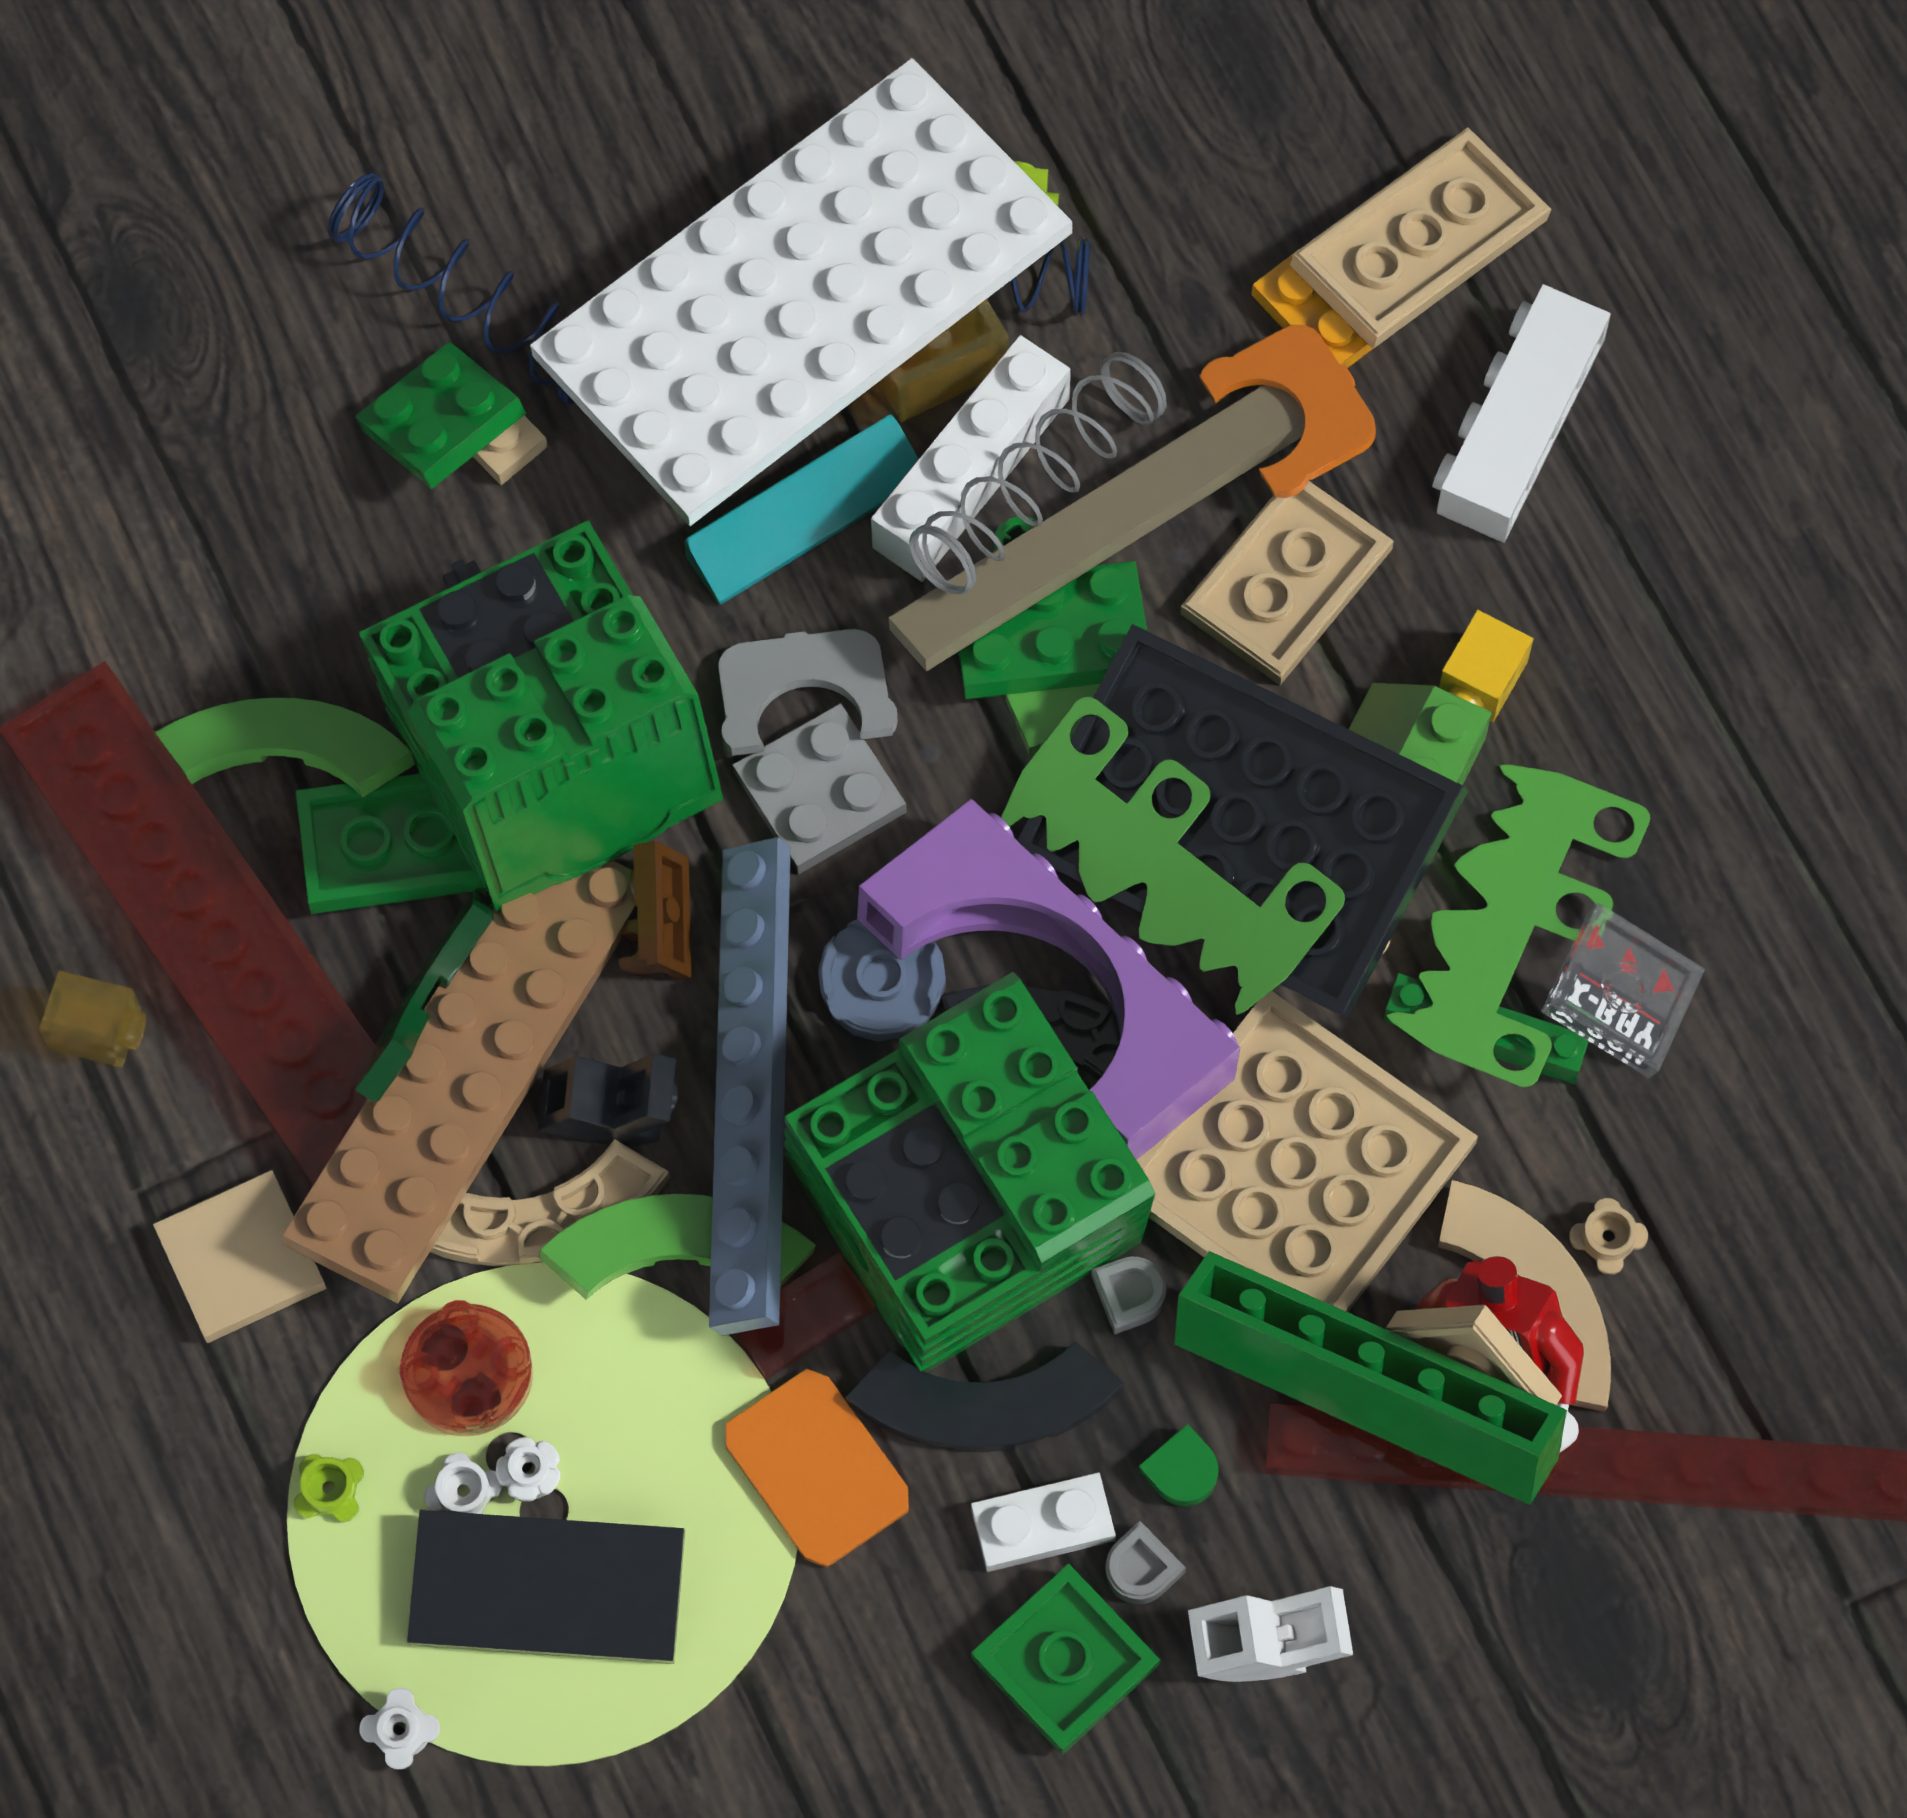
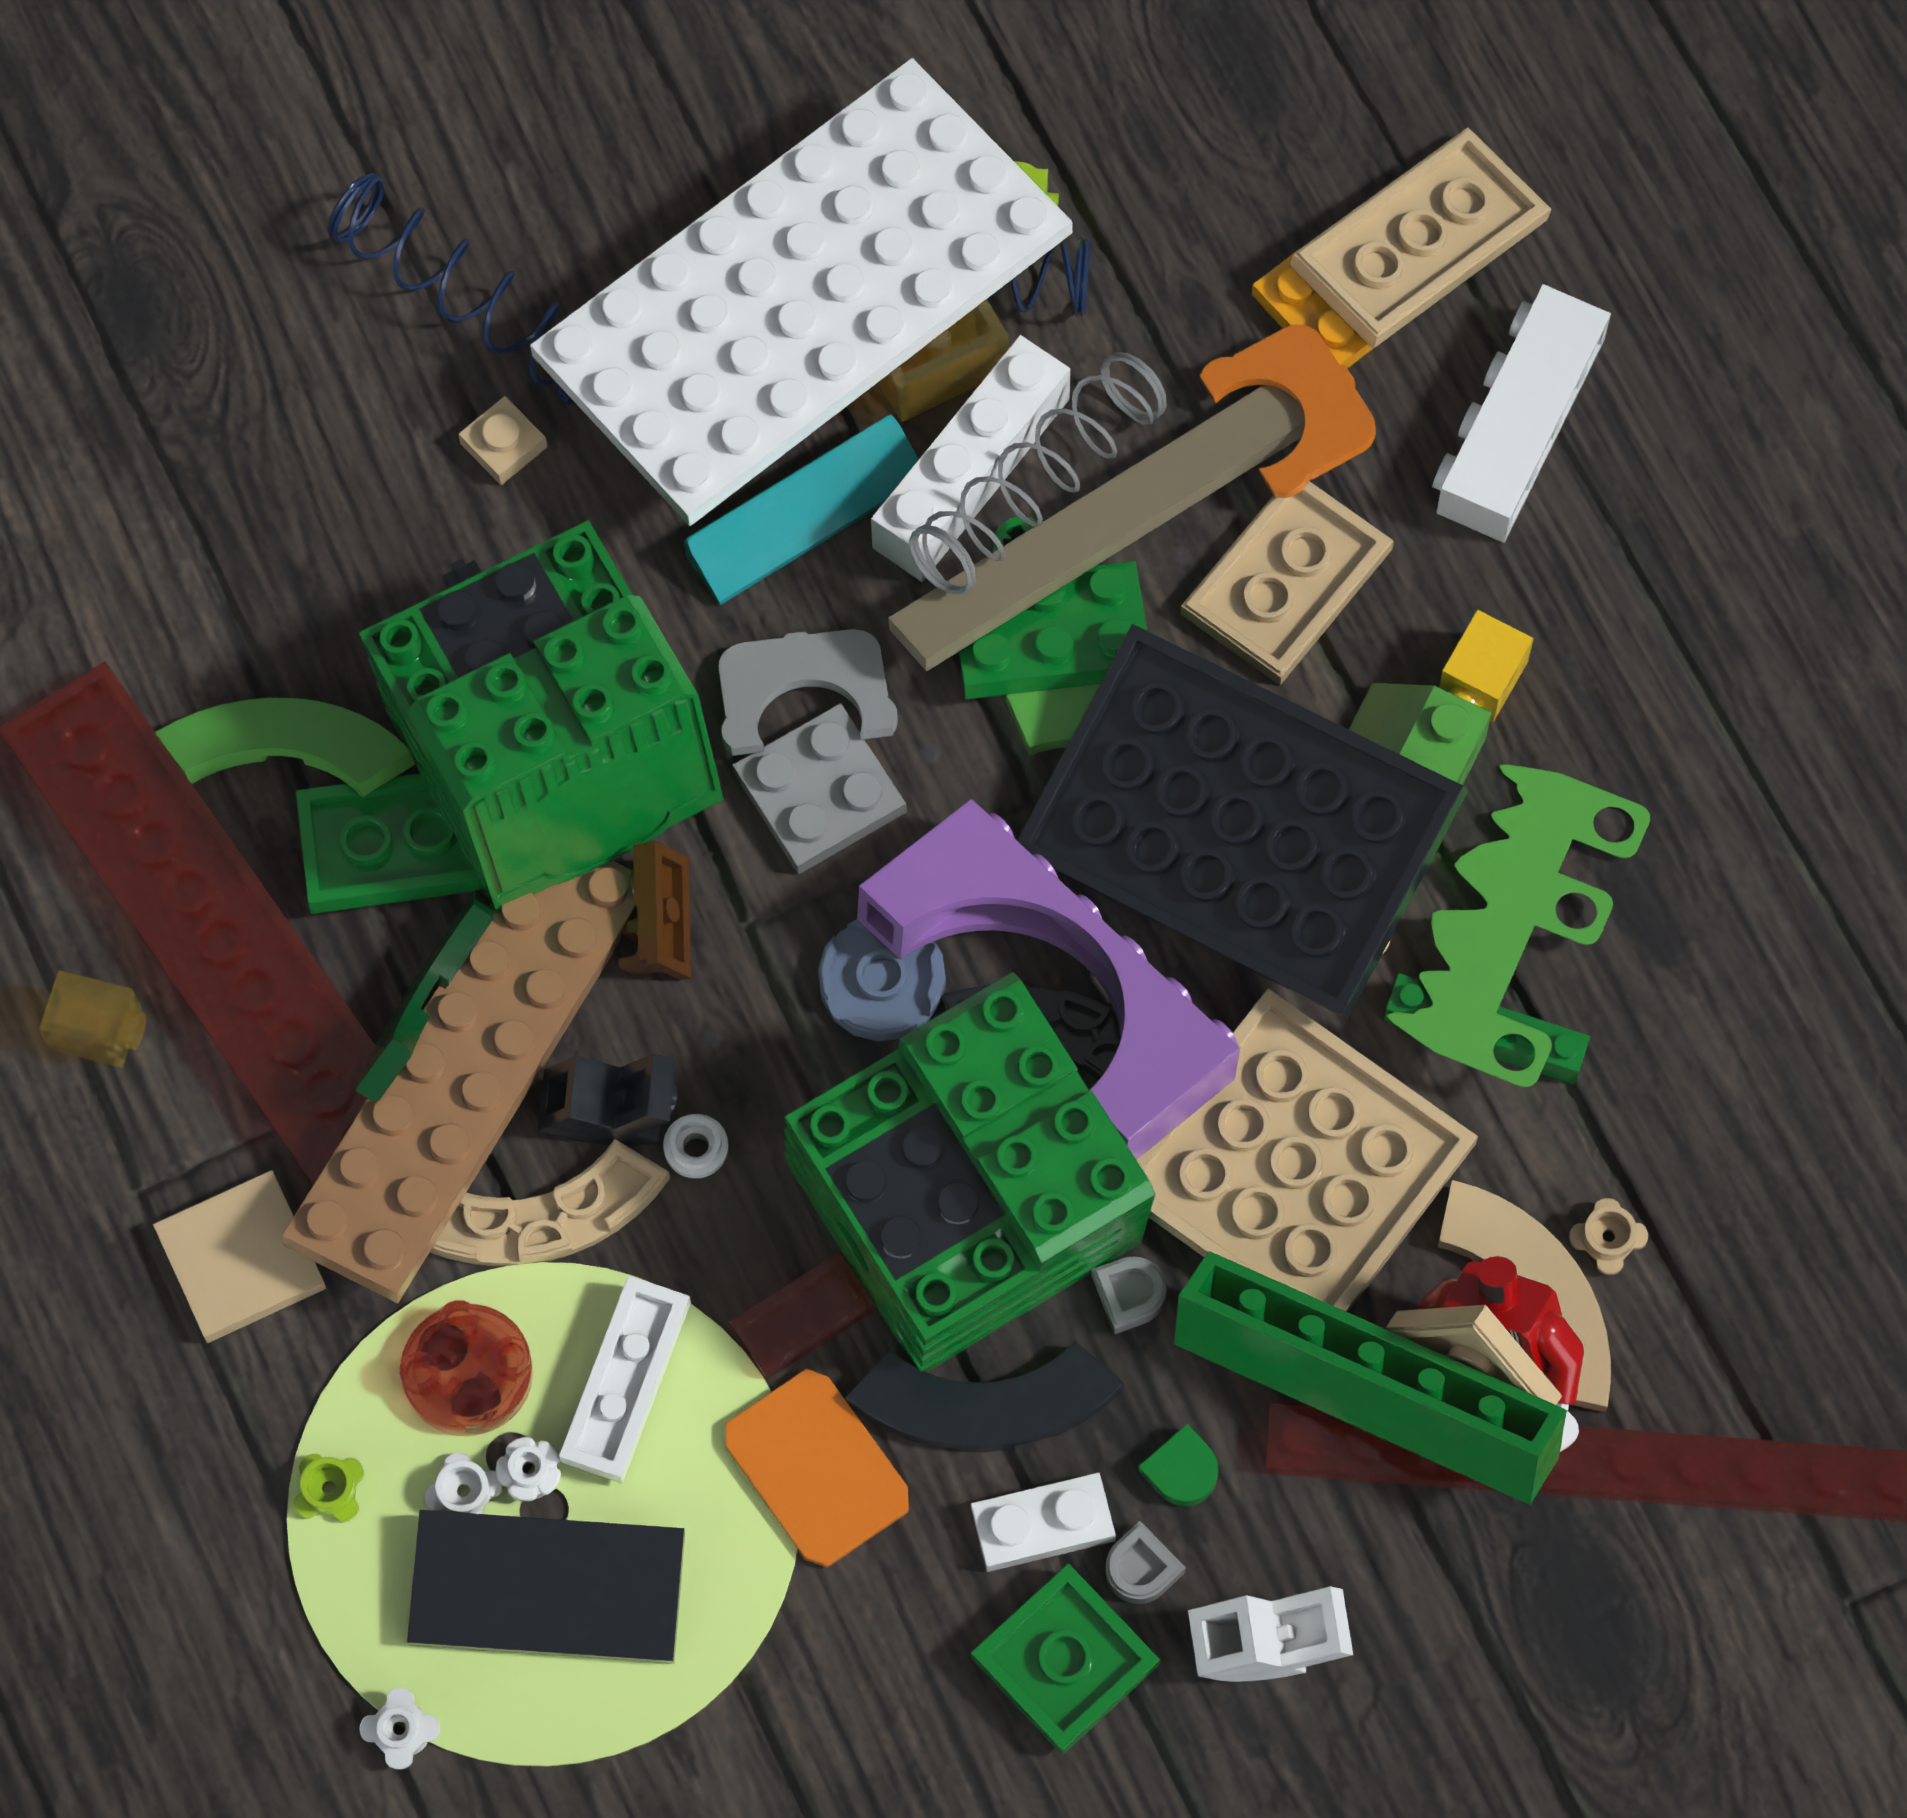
(440, 415): green plate -> none
(625, 1379): none -> white plate
(645, 1232): bright green tile -> none
(690, 1128): none -> white plate
(750, 1088): sand blue plate -> none
(1136, 845): bright green piece -> none
(1623, 990): clear tile -> none

